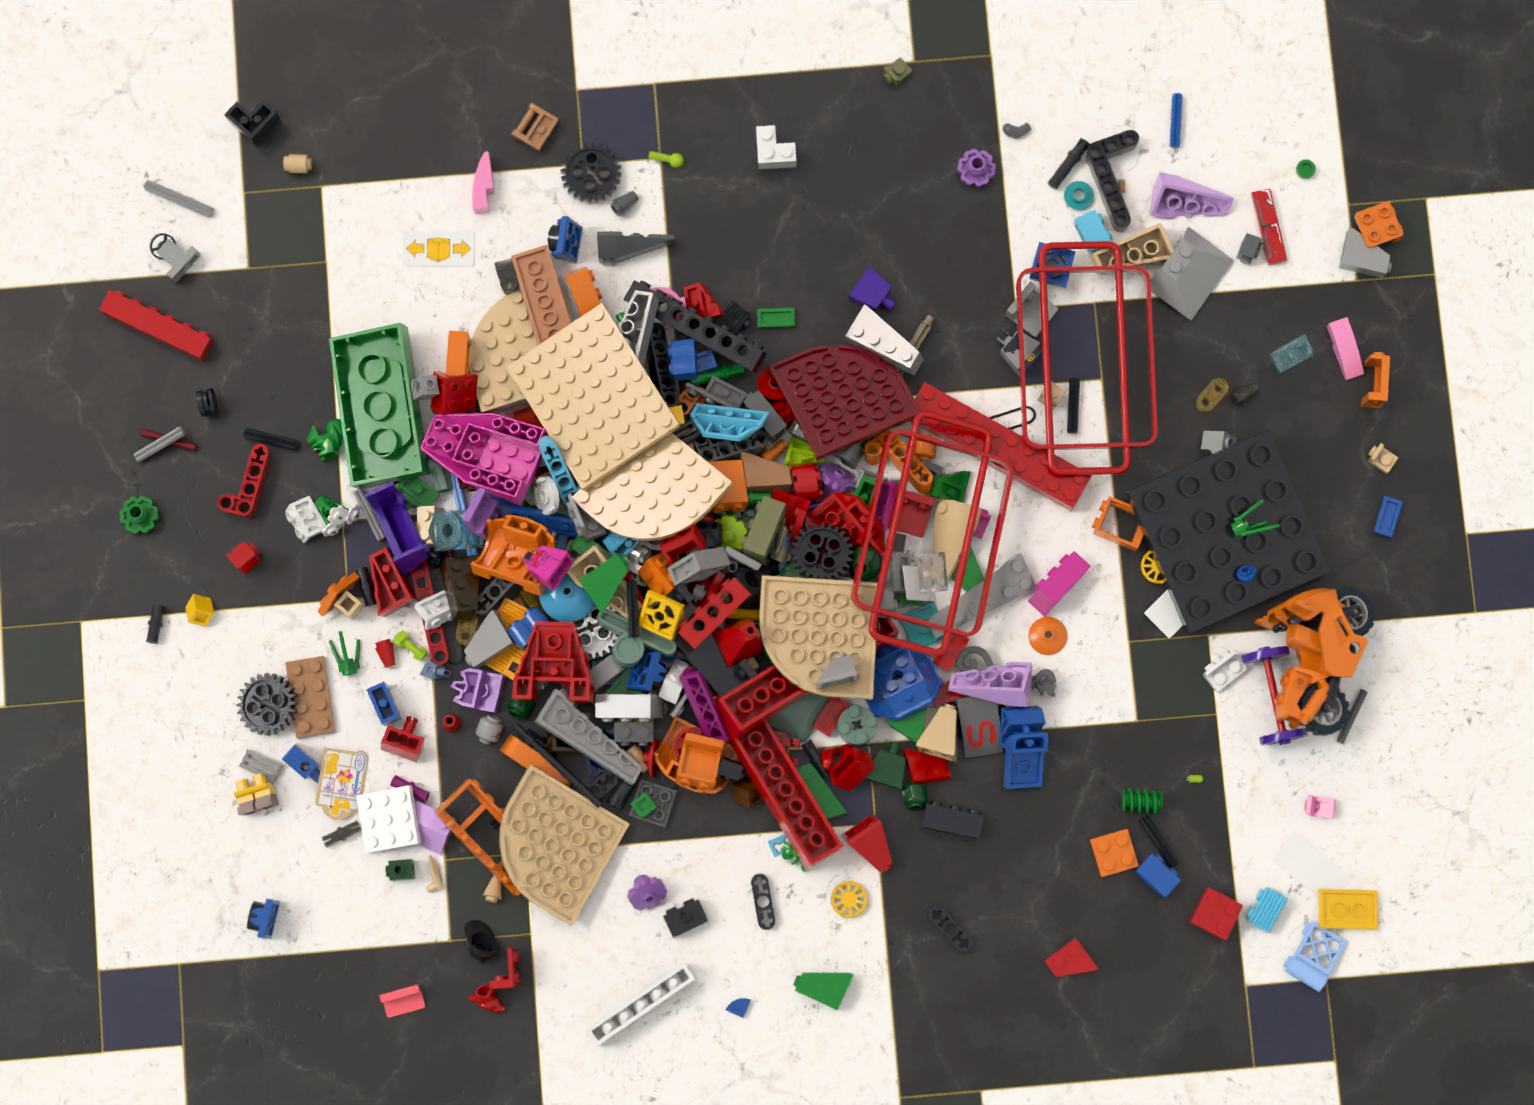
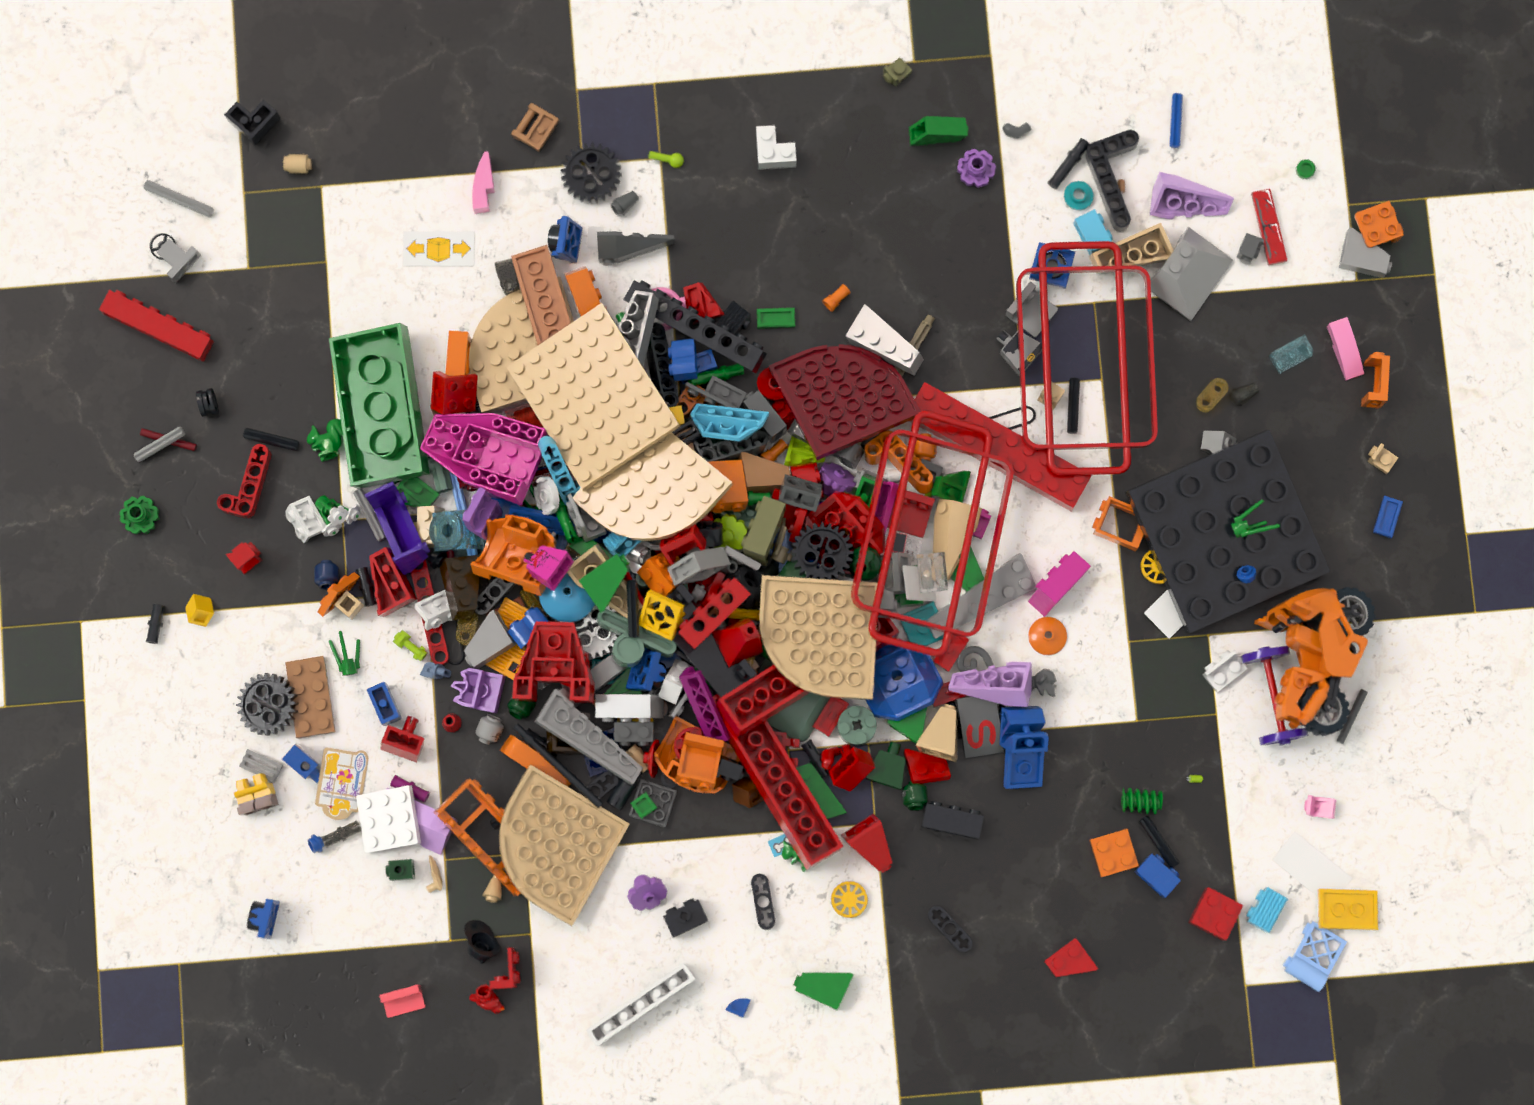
(315, 843): none -> blue plate
(326, 574): none -> dark blue head
(386, 652): red cone -> none
(424, 387): light grey brick -> none
(565, 522): none -> green pin
(800, 492): none -> dark grey brick
(833, 300): none -> orange pin
(839, 671): light grey slope -> none
(872, 292): dark purple torso -> none
(938, 130): none -> green slope

